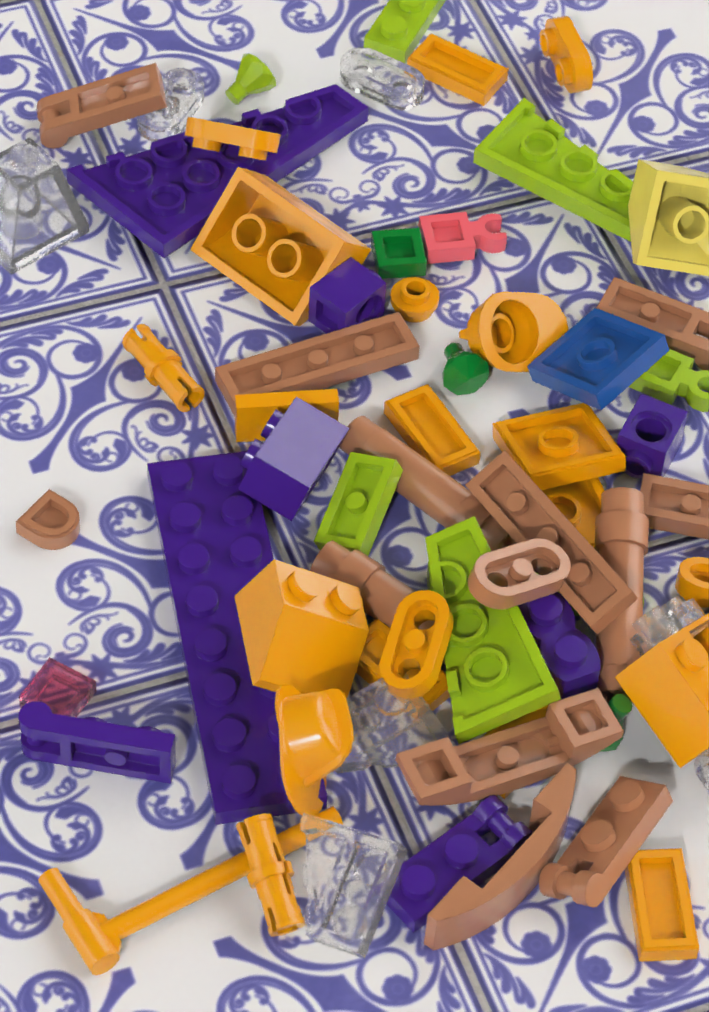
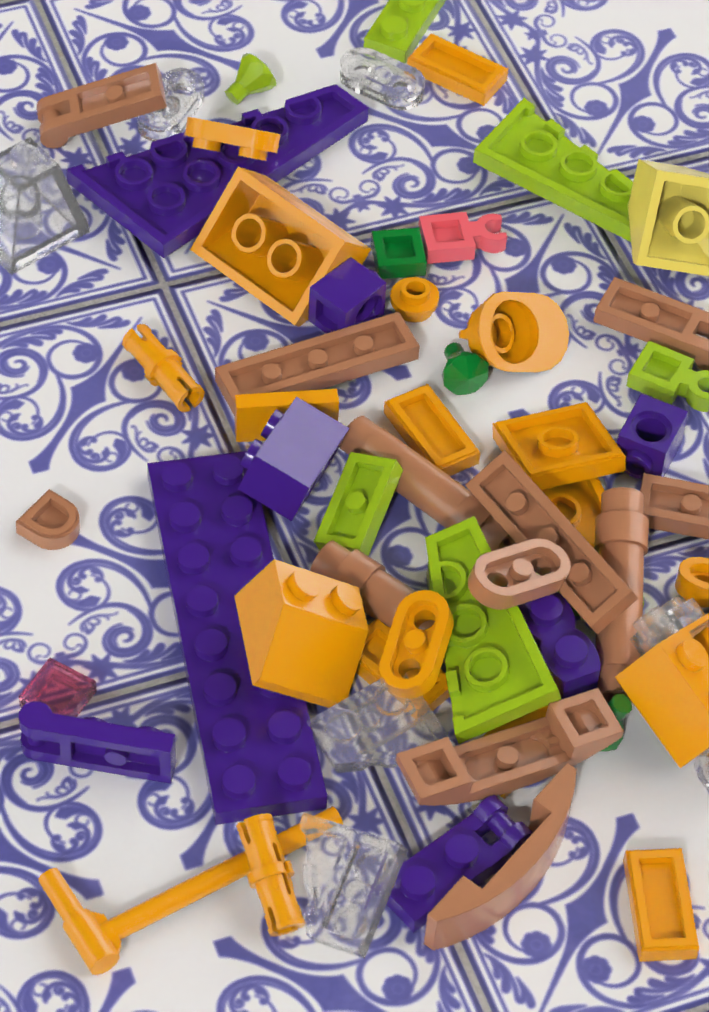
(312, 742): light orange piece -> none
(567, 53): light orange plate -> none
(598, 358): blue plate -> none
(606, 842): nougat plate -> none

